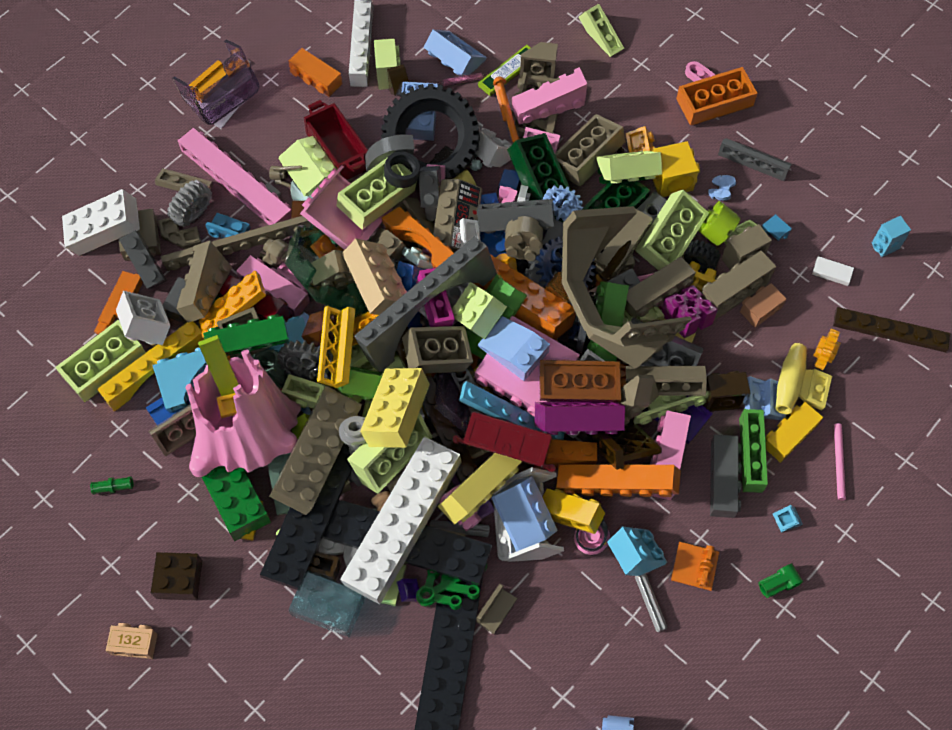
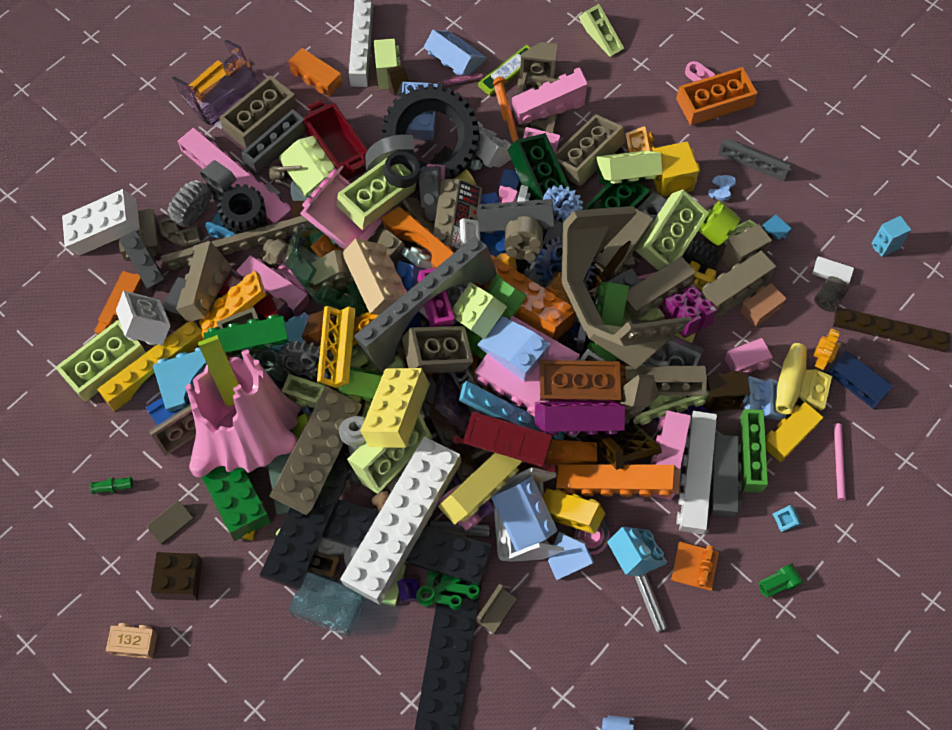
(169, 522): none -> dark tan slope
(176, 180): dark tan plate -> none
(218, 180): none -> dark grey beam
(226, 405): yellow plate -> none
(239, 196): none -> black tyre
(258, 111): none -> dark tan brick
(274, 142): none -> dark grey brick
(572, 558): none -> light blue slope
(697, 474): none -> white brick
(749, 357): none -> bright pink brick
(832, 293): none -> clear smoke wheel
(860, 379): none -> dark blue brick

